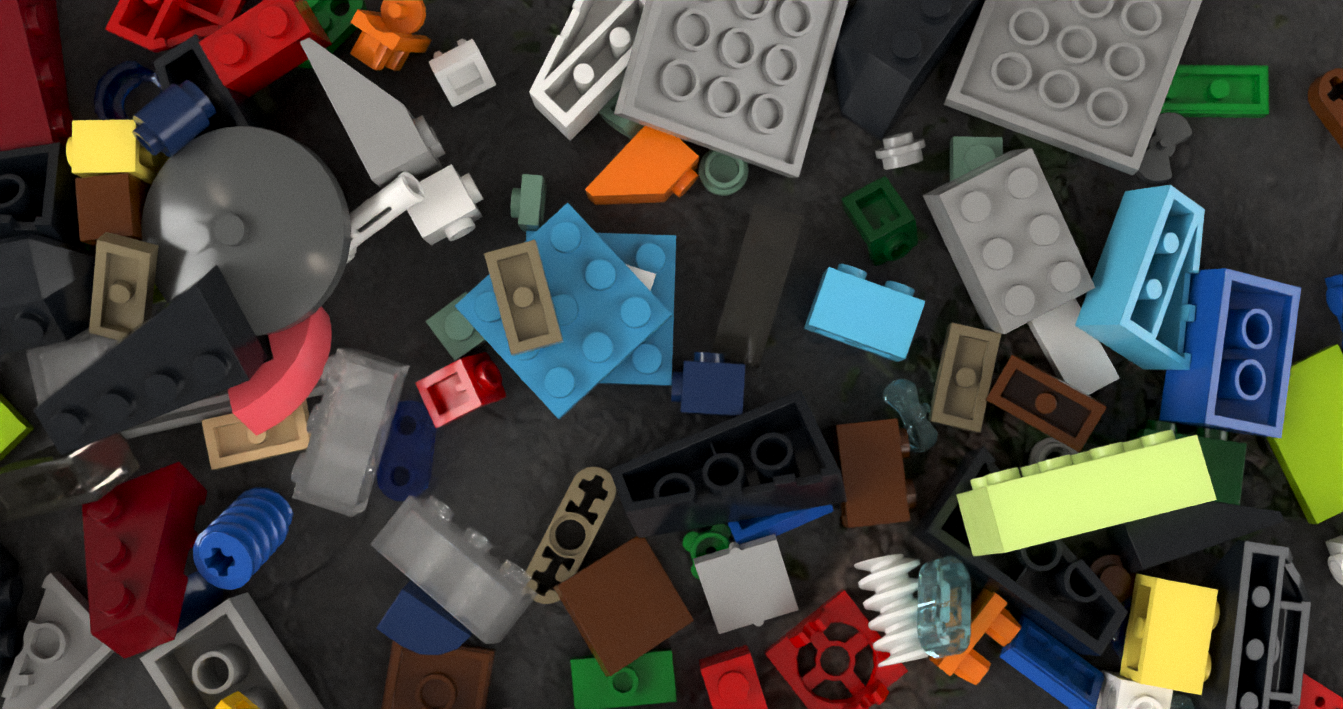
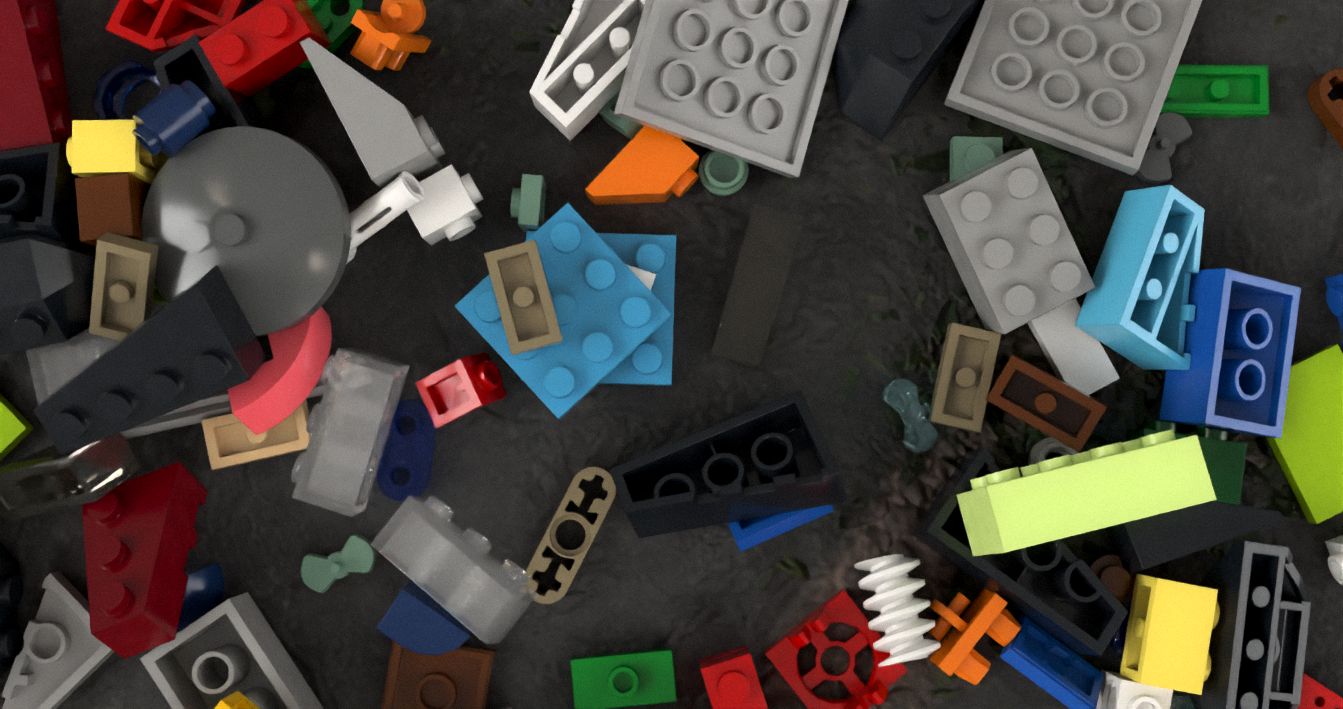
(242, 538): blue piece -> none
(355, 557): none -> sand green piece
(455, 331): sand green plate -> none
(461, 72): white tile -> none
(623, 604): reddish brown tile -> none
(697, 543): green plate -> none
(709, 386): dark blue brick -> none
(746, 584): light grey piece -> none
(865, 313): medium azure brick -> none
(873, 472): reddish brown brick -> none
(882, 221): dark green bracket -> none
(900, 150): light grey plate -> none
(944, 607): clear light blue beam -> none

